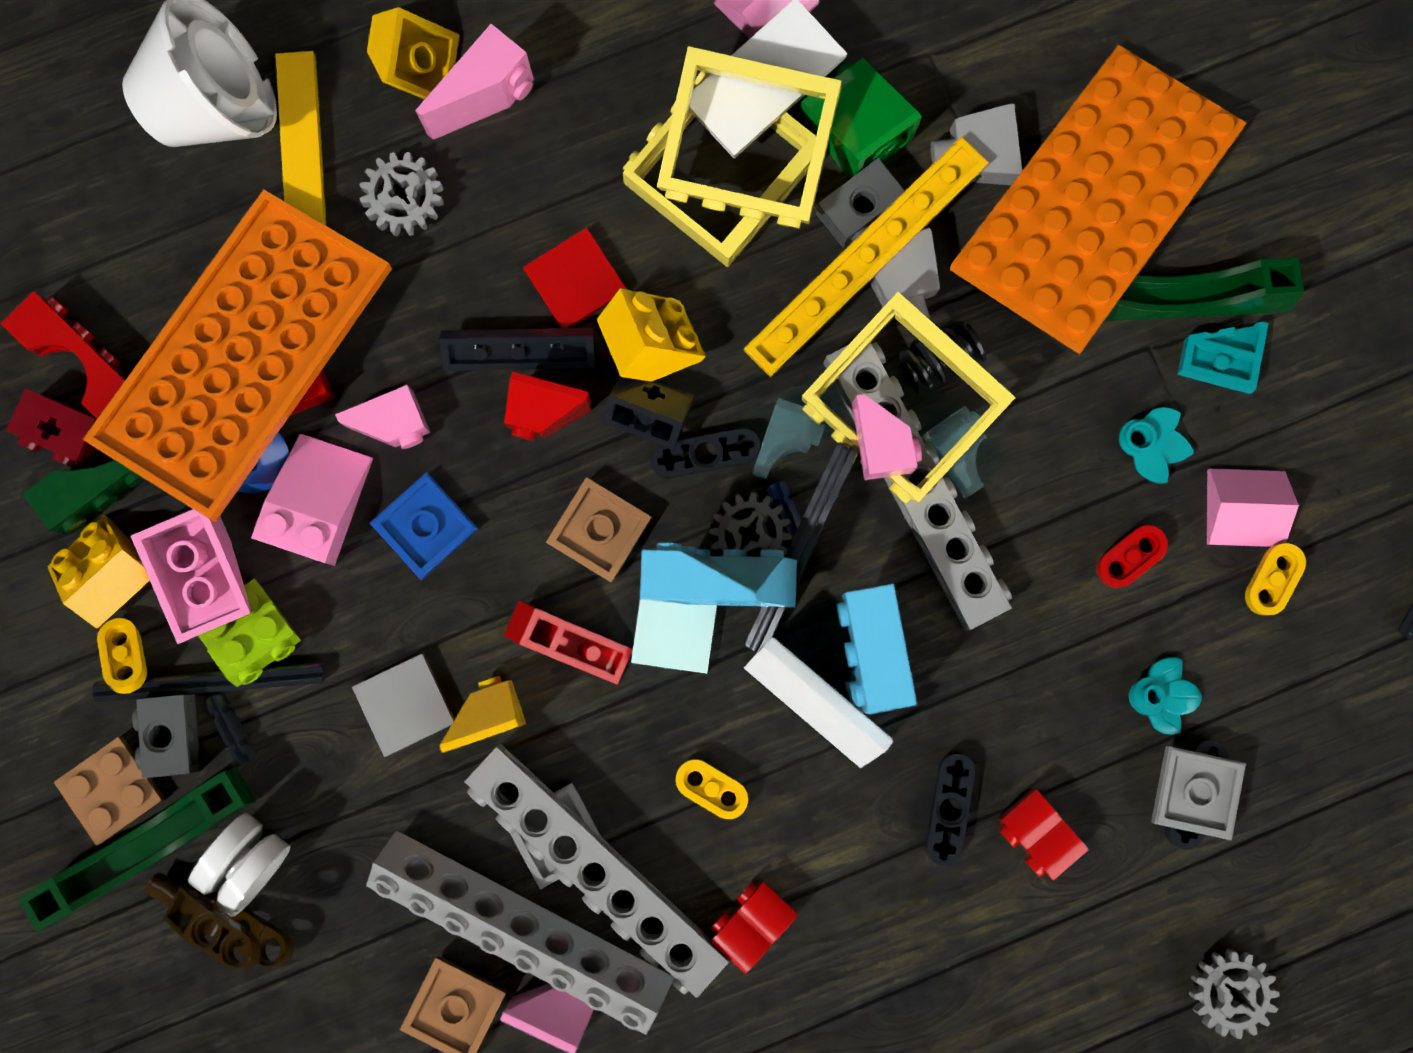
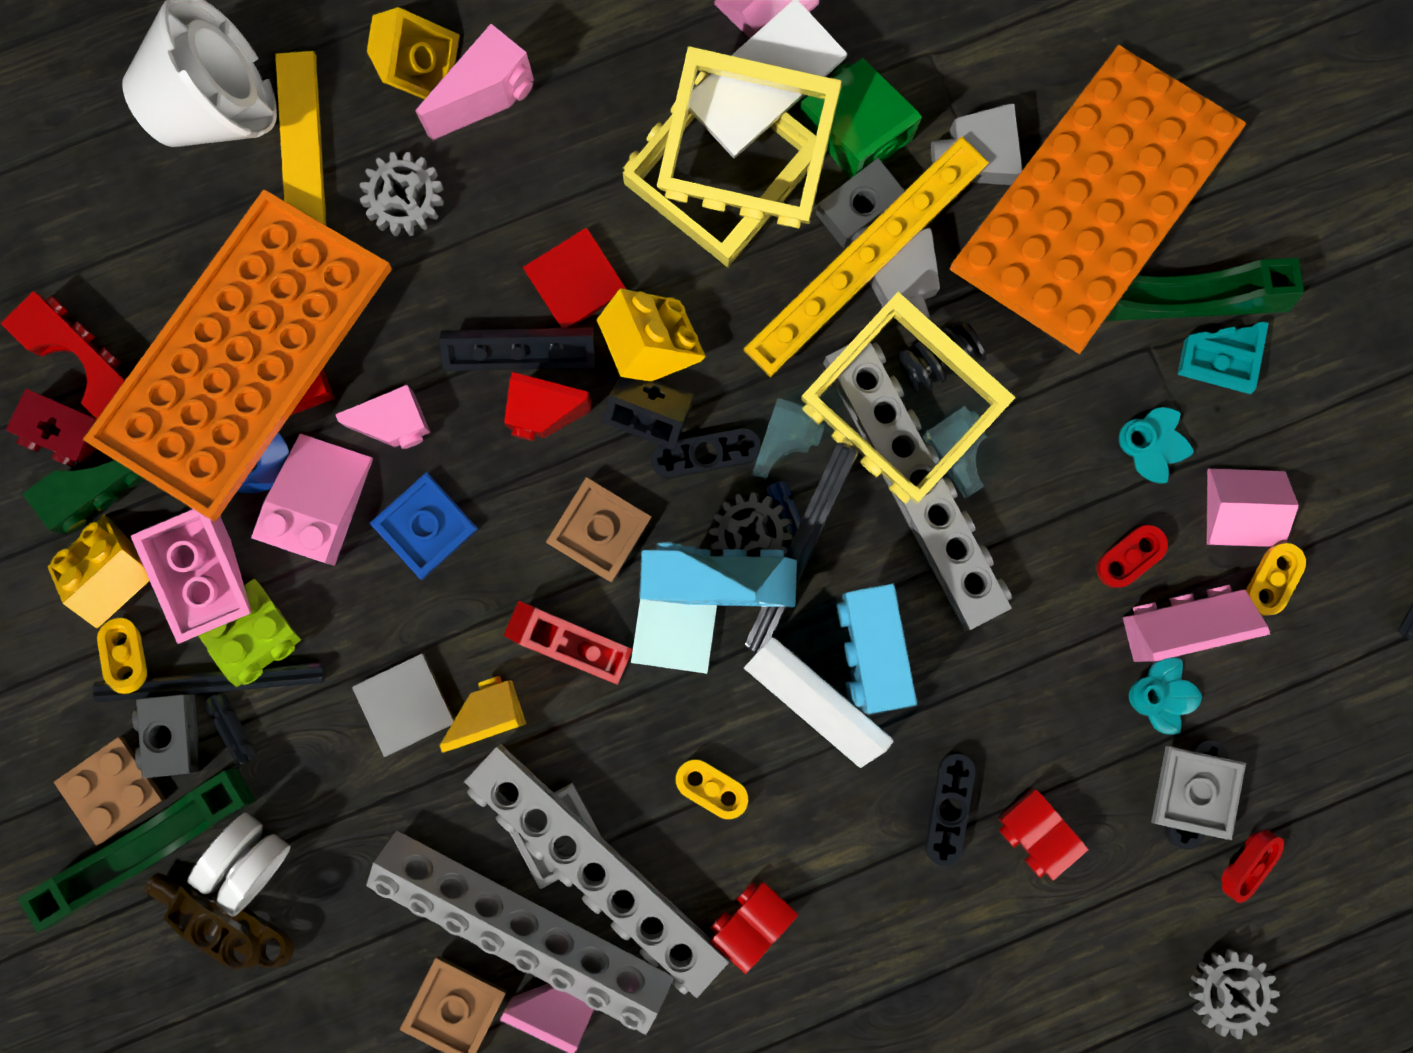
(883, 441): bright pink slope -> none
(1193, 624): none -> bright pink slope
(1253, 865): none -> red plate

